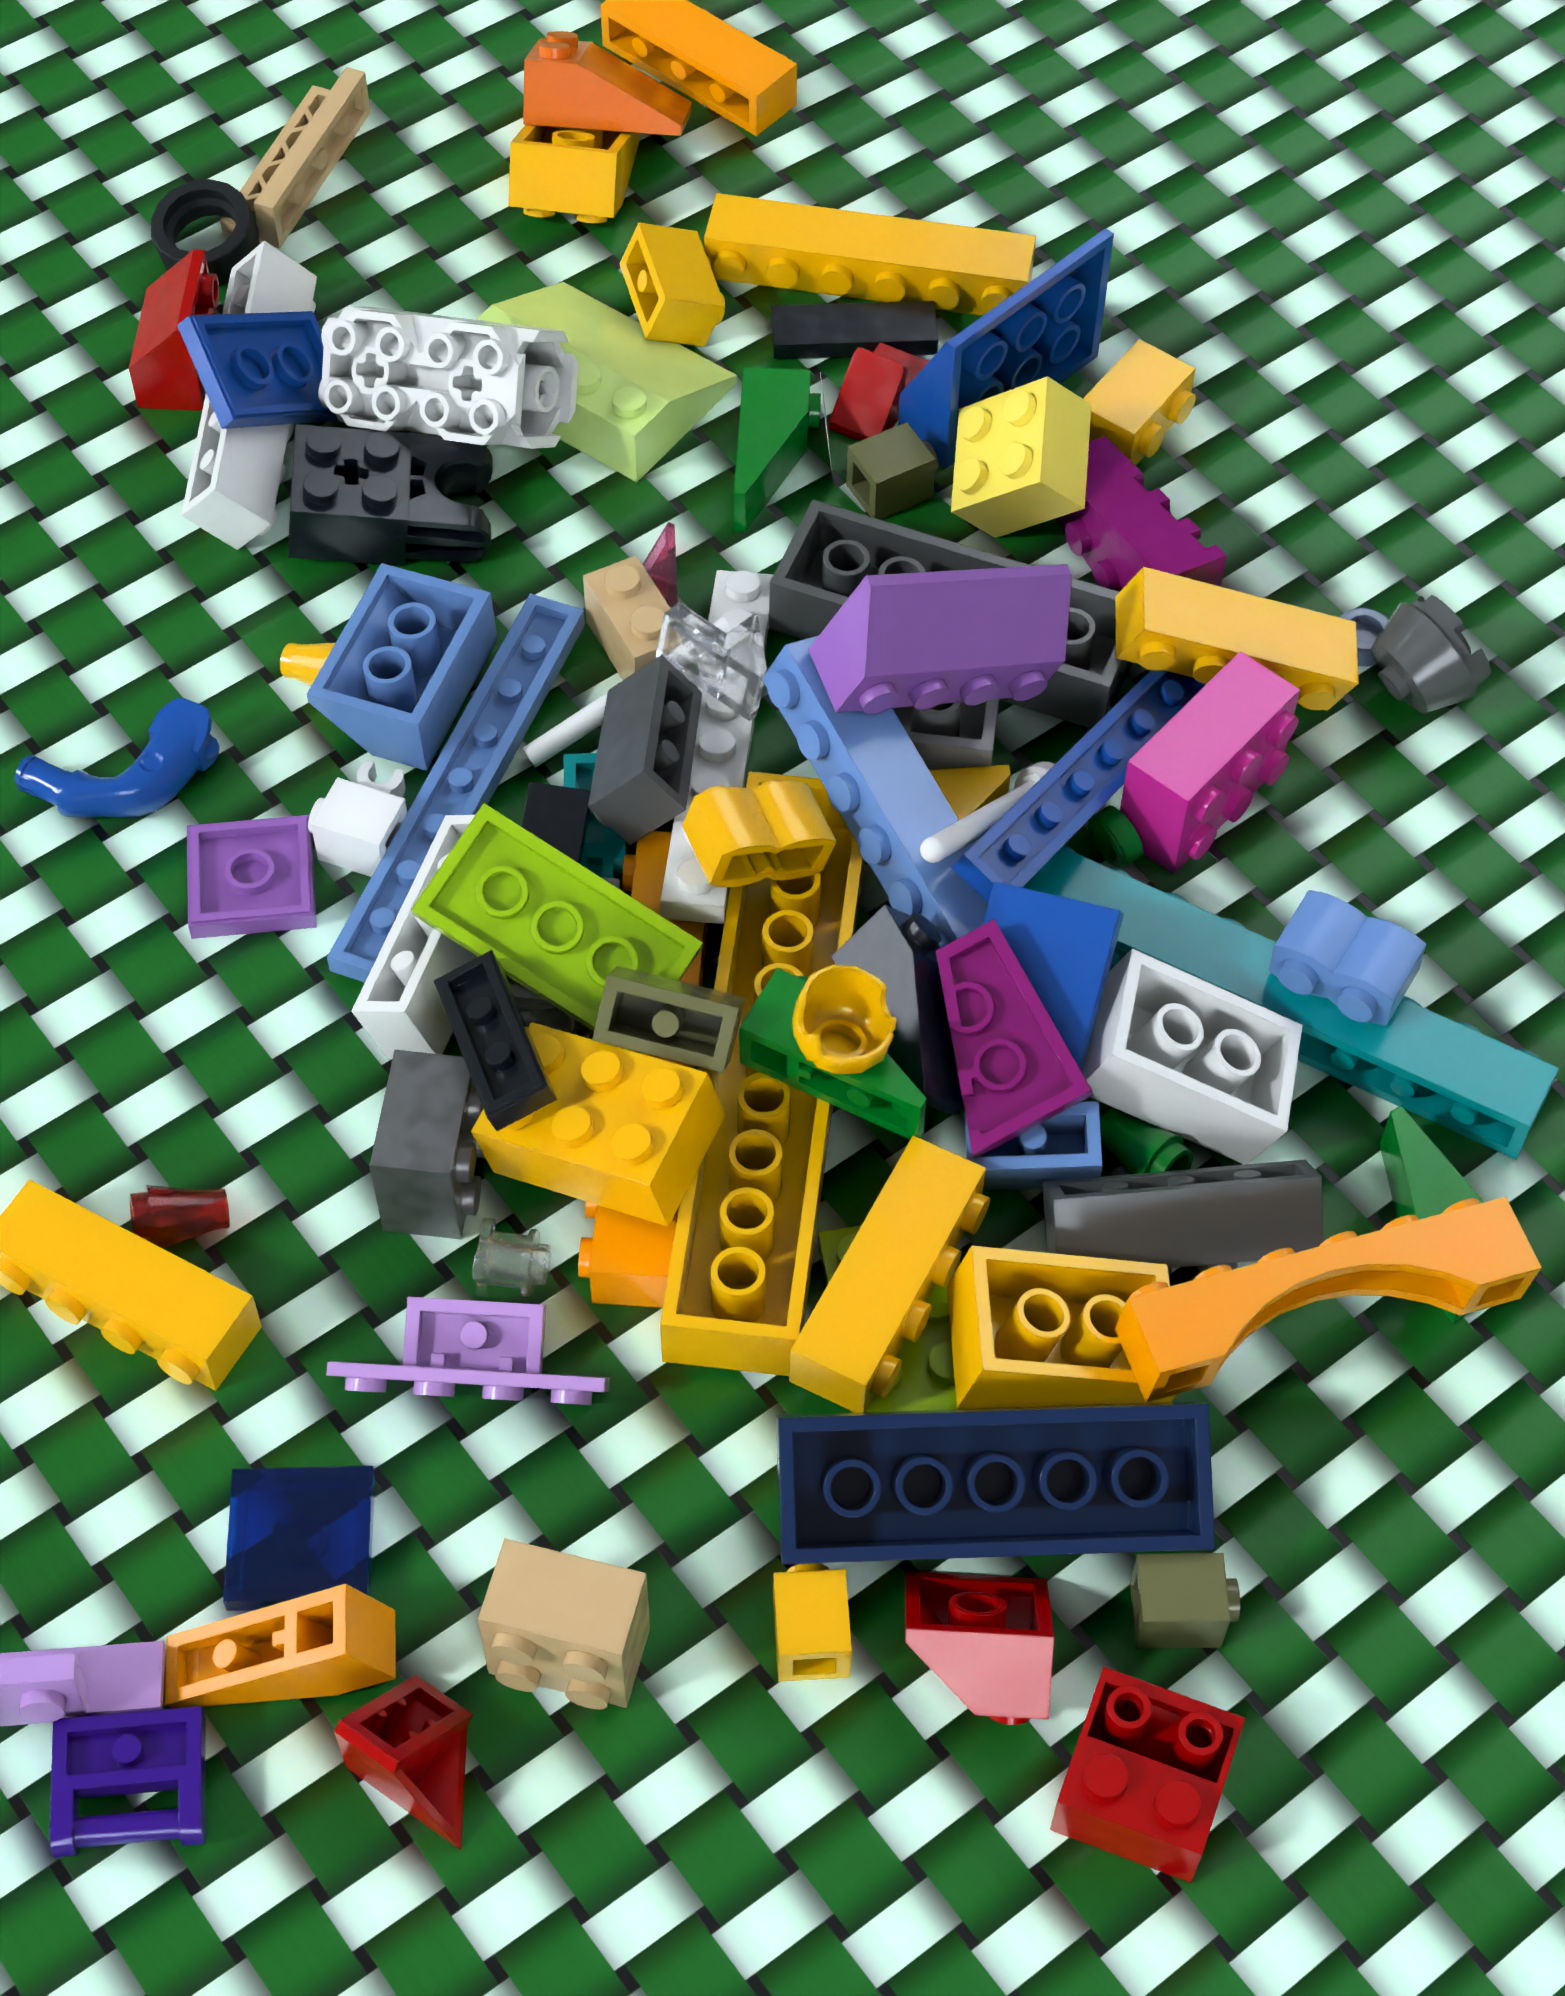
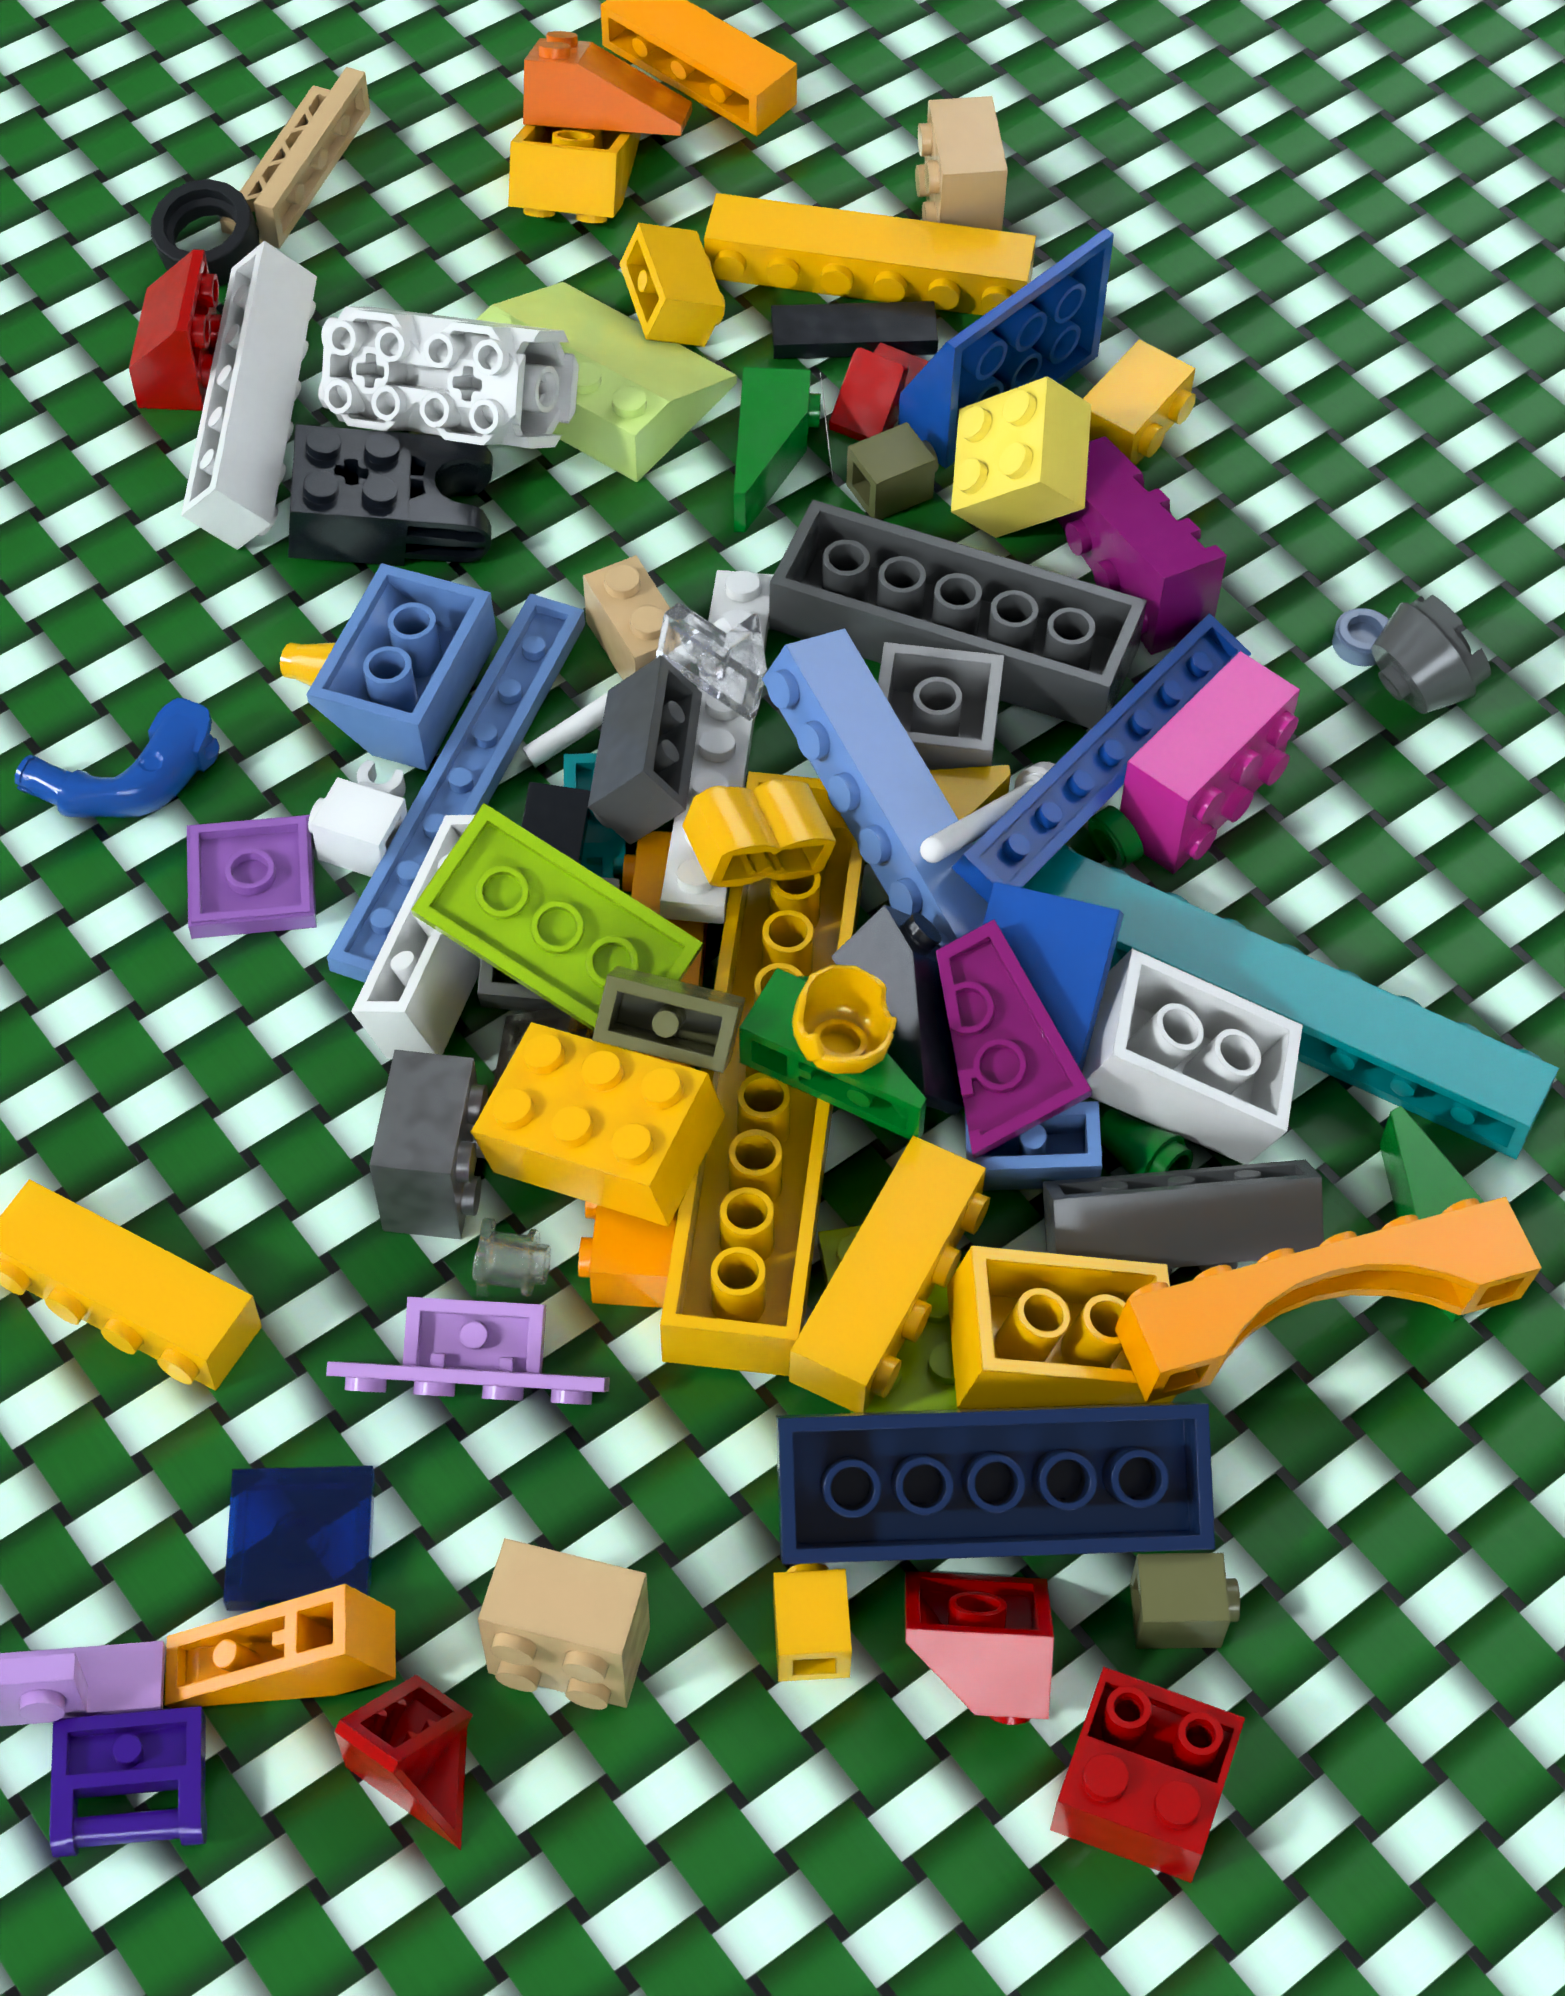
(177, 1214): clear red cone -> none
(259, 366): blue tile -> none
(494, 1041): black tile -> none
(662, 565): clear pink piece -> none
(945, 638): medium lavender slope -> none
(963, 164): none -> tan brick
(1201, 627): yellow brick -> none
(1347, 958): medium blue brick -> none

